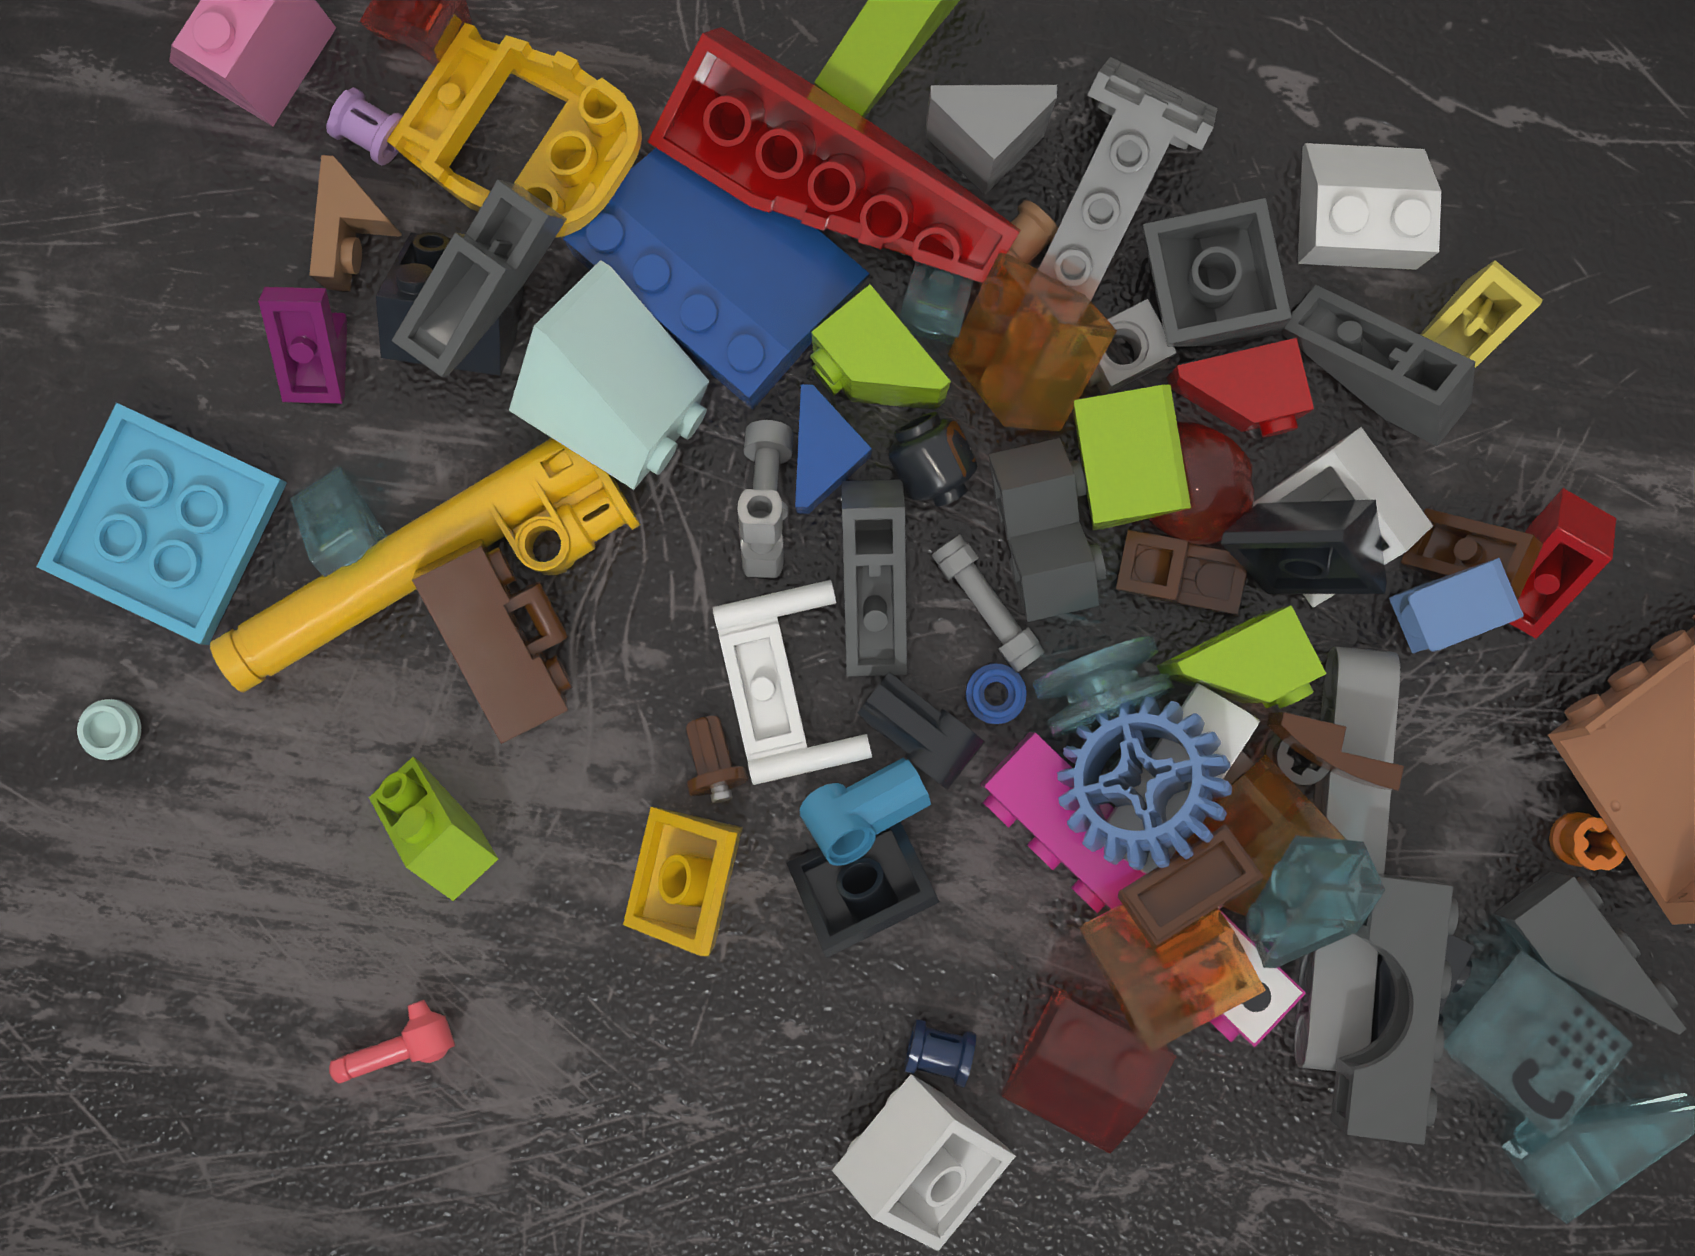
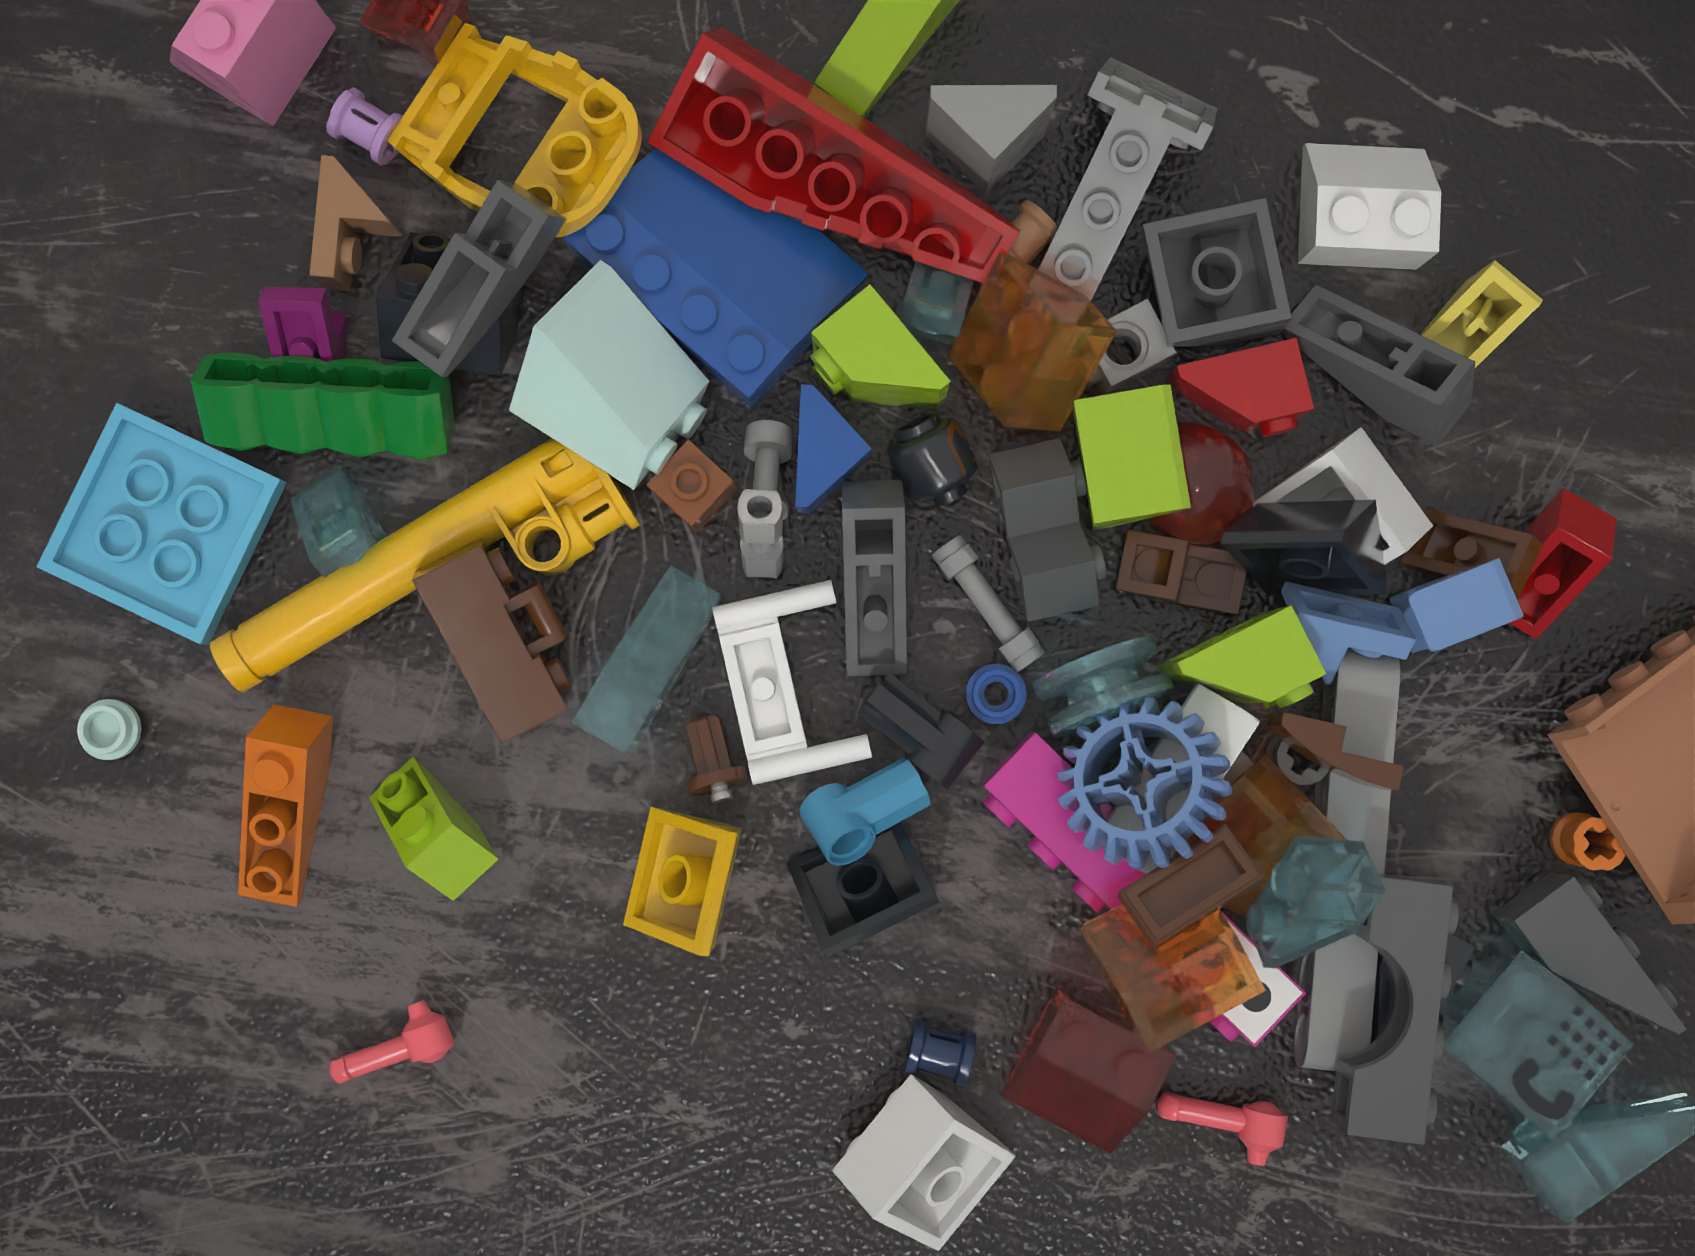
(282, 802): none -> orange slope
(320, 404): none -> green brick
(647, 661): none -> clear light blue slope
(692, 486): none -> dark orange brick
(1257, 1124): none -> coral piece
(1344, 621): none -> medium blue slope

